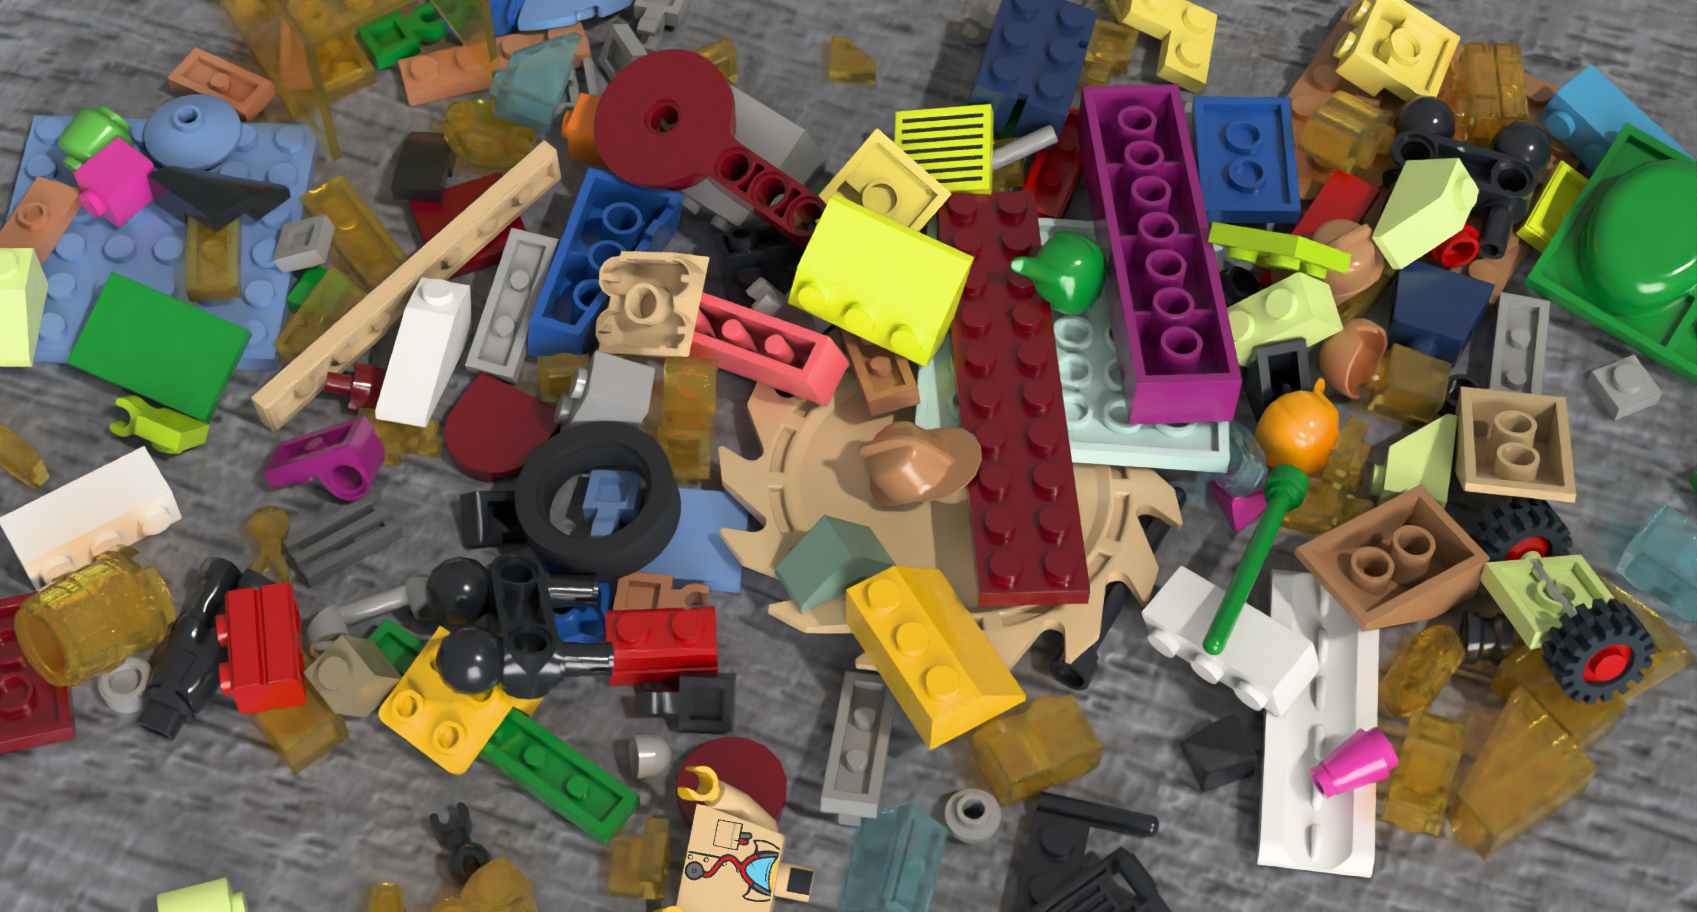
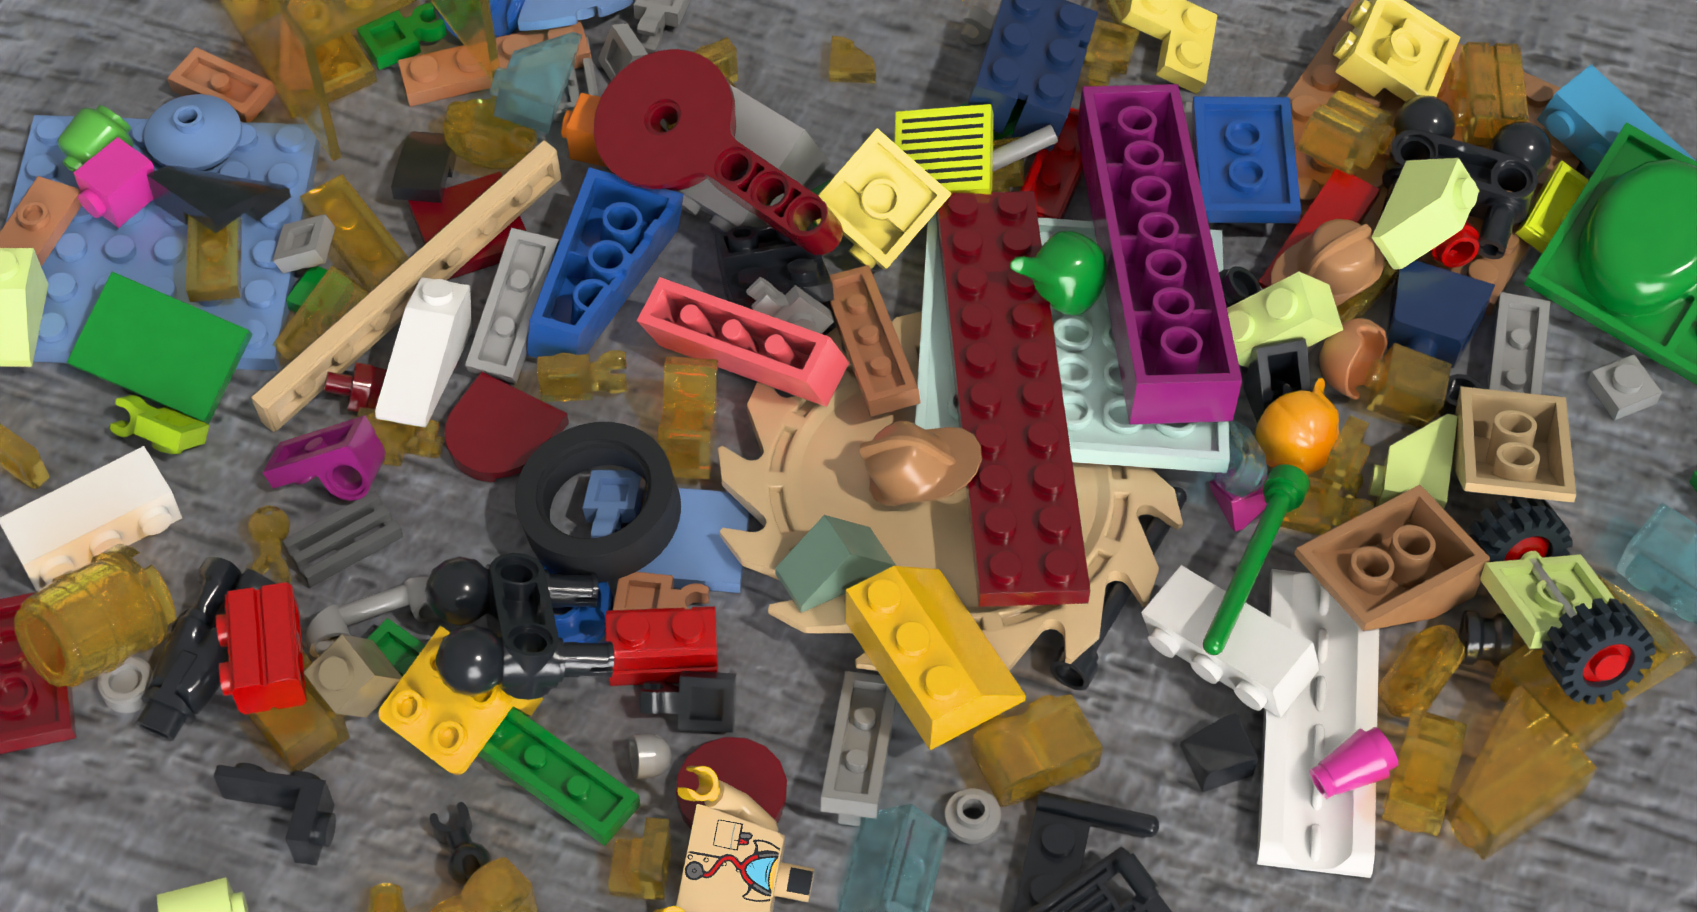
(306, 793): none -> black bracket
(490, 519): black slope -> none
(606, 392): light grey brick -> none
(650, 303): tan slope -> none
(880, 280): neon yellow slope -> none
(1279, 250): lime plate -> none

